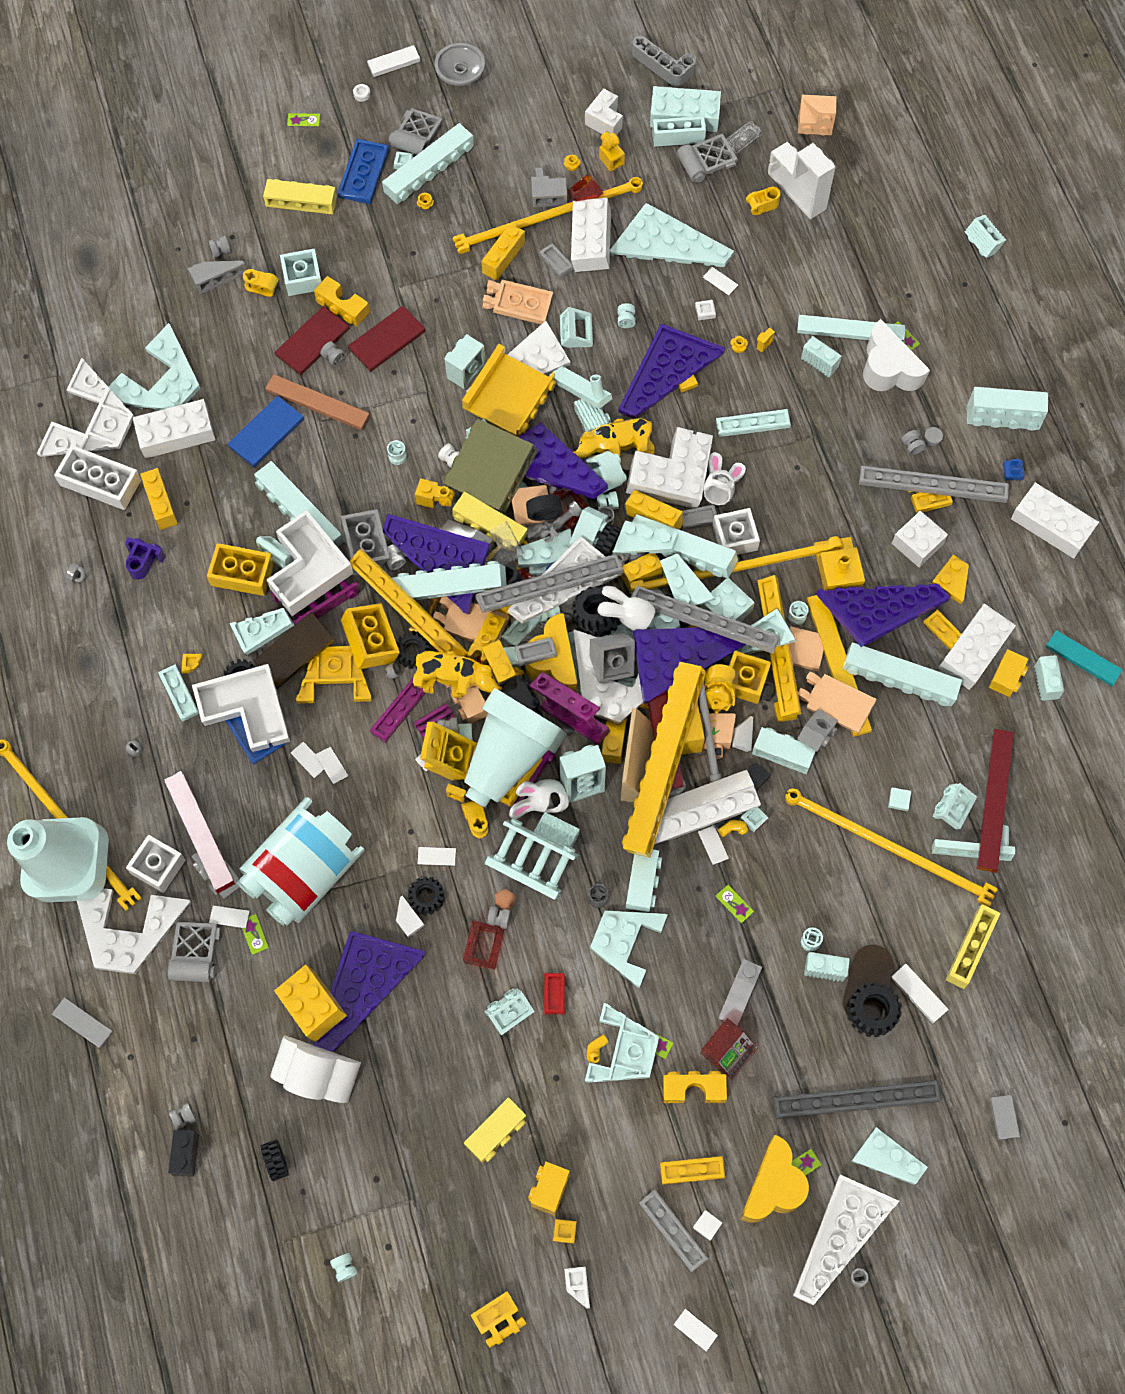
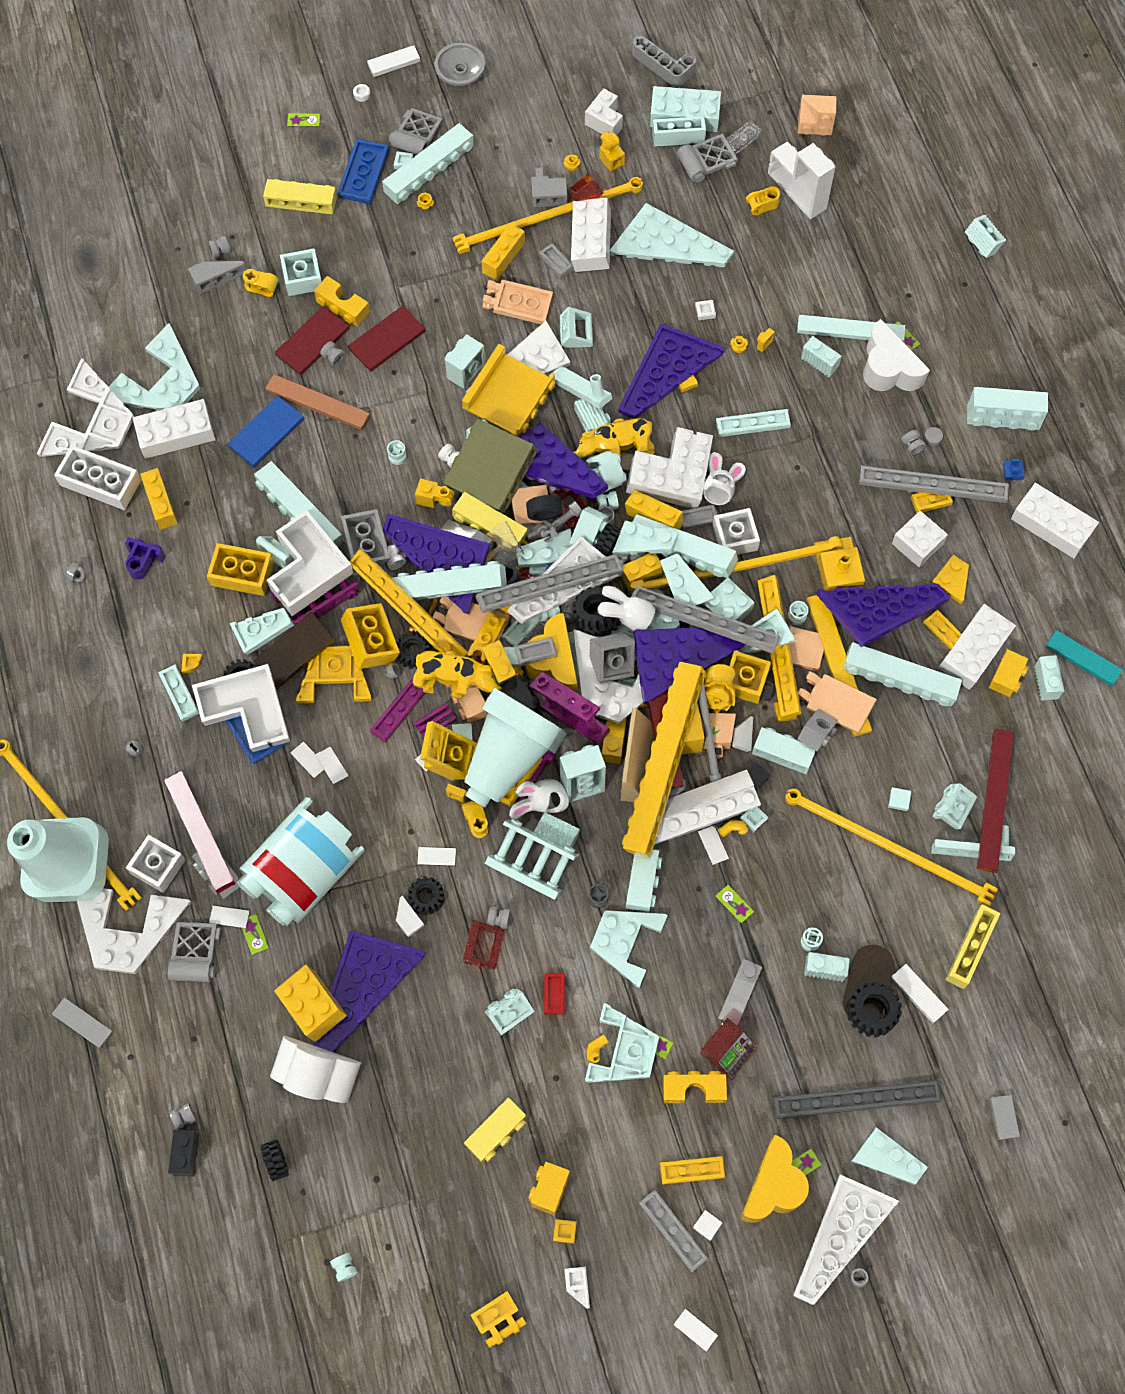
(452, 724): light grey wheel -> none
(505, 899): nougat piece -> none
(626, 315): light aqua wheel -> none
(720, 281): white sticker -> none

